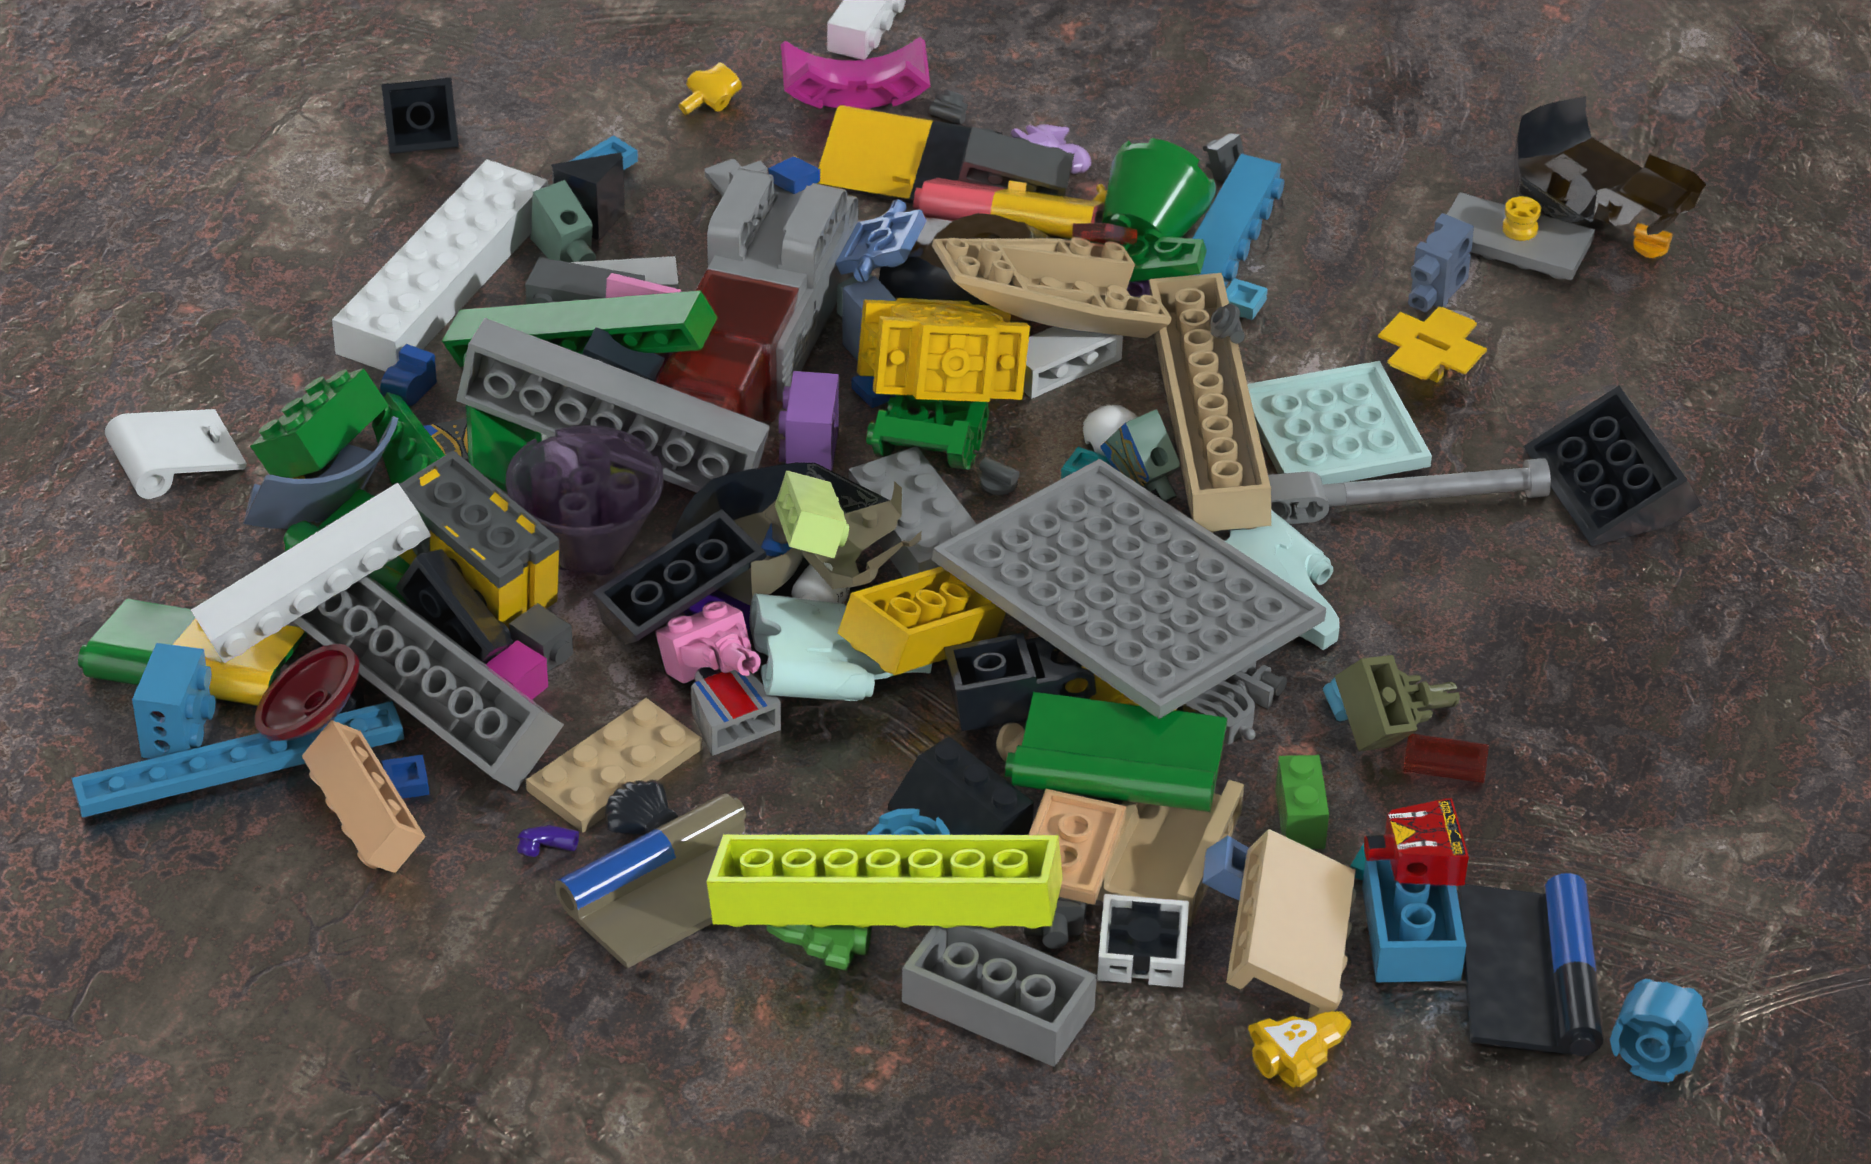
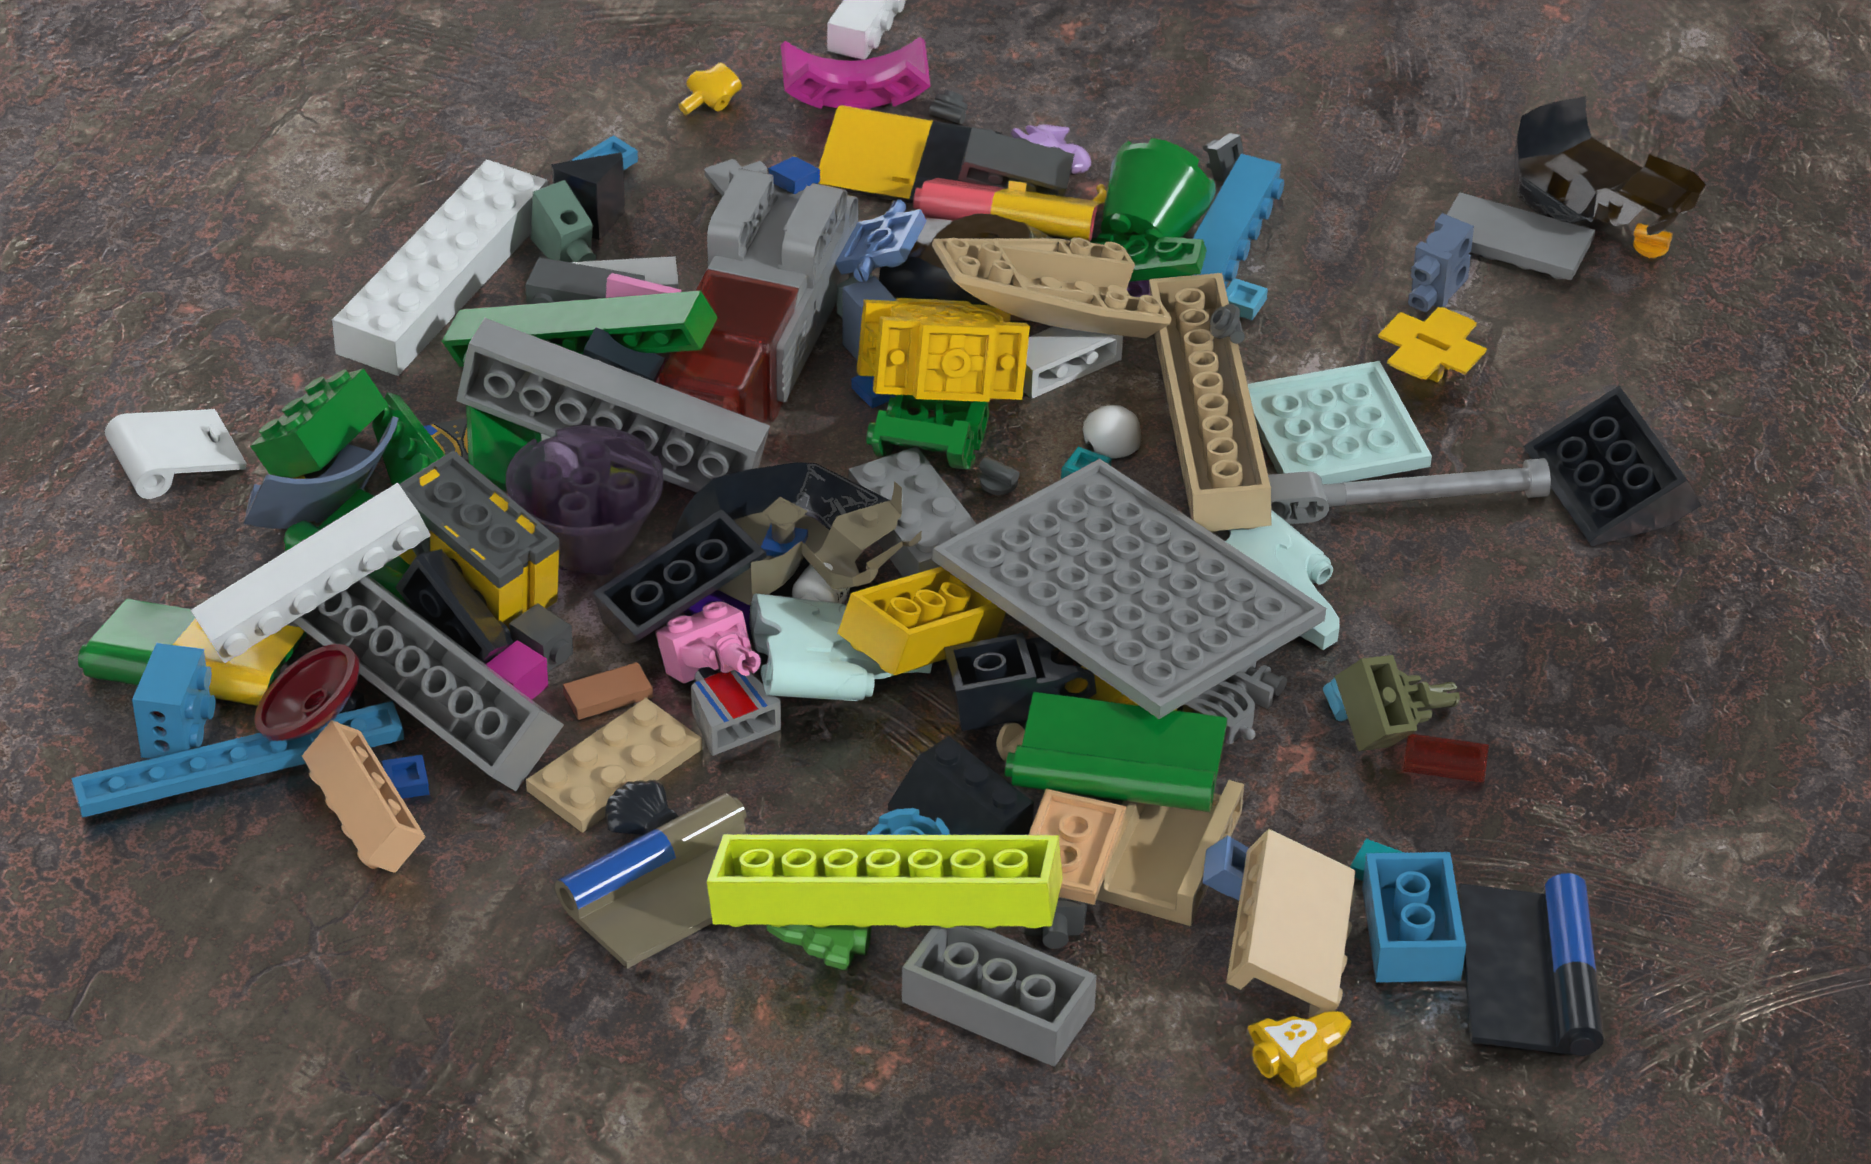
(411, 375): blue leg -> none
(419, 115): black slope -> none
(546, 835): dark purple arm -> none
(607, 690): none -> nougat tile
(810, 419): medium lavender brick -> none
(811, 515): yellowish green brick -> none
(1104, 233): clear red tile -> none
(1143, 940): piece -> none
(1144, 454): sand green torso -> none
(1302, 800): bright green brick -> none
(1422, 844): red torso -> none
(1521, 218): yellow wheel -> none
(1660, 1030): dark azure brick -> none

